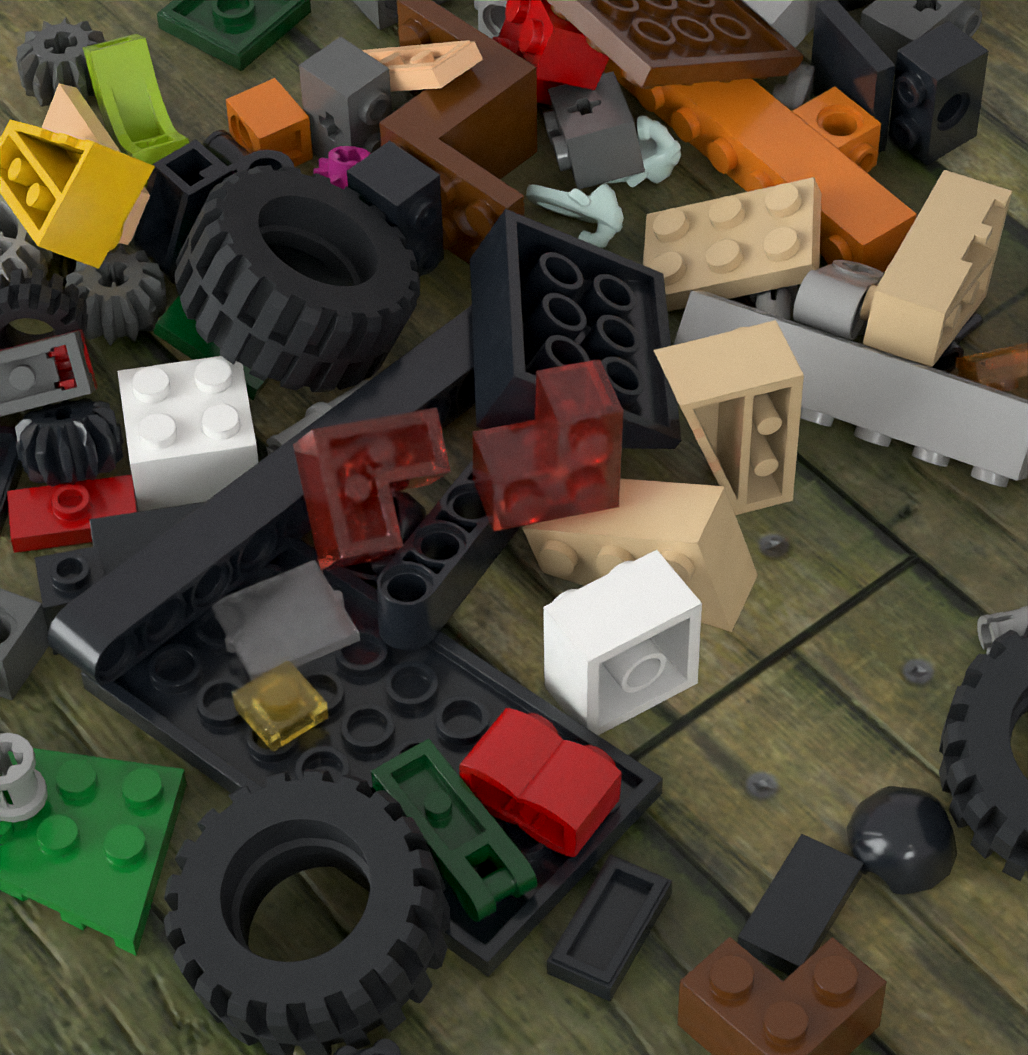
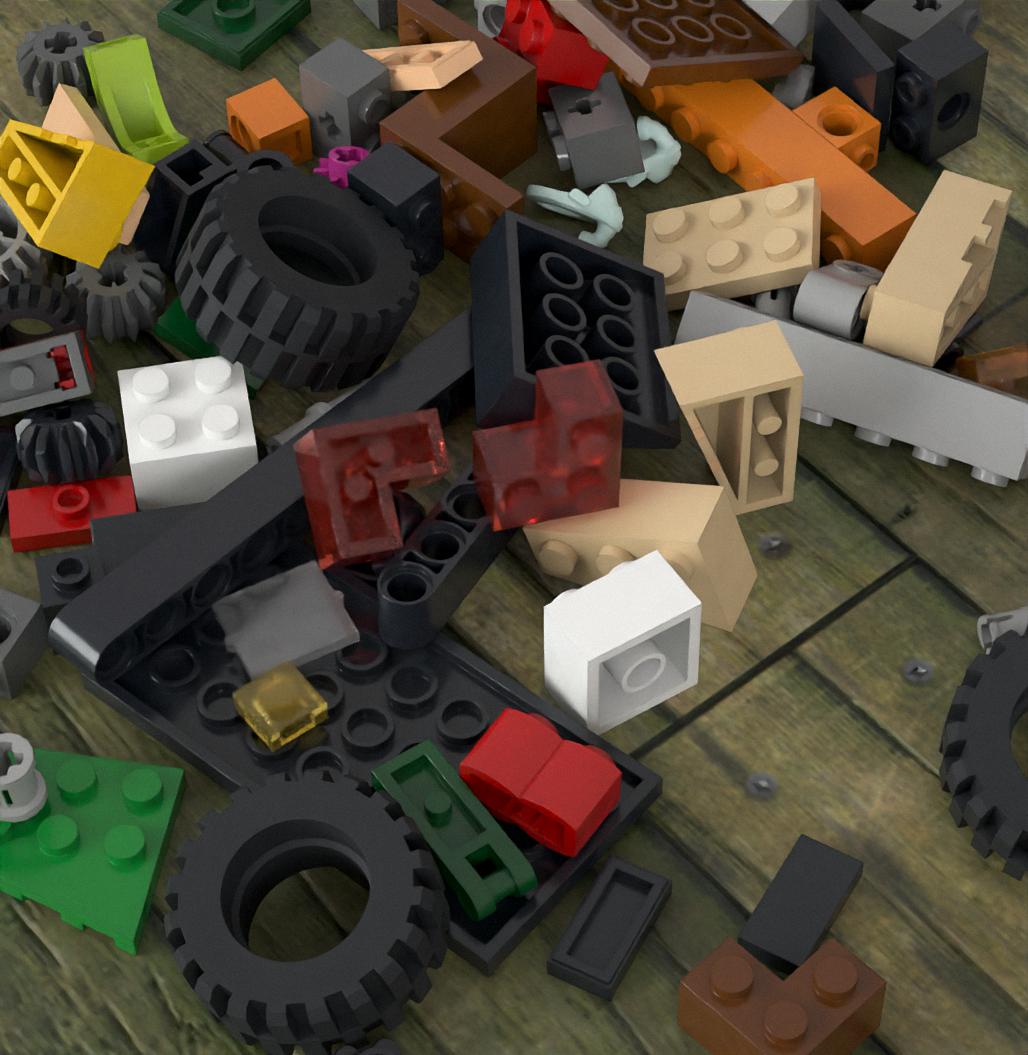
(903, 838): black hair -> none

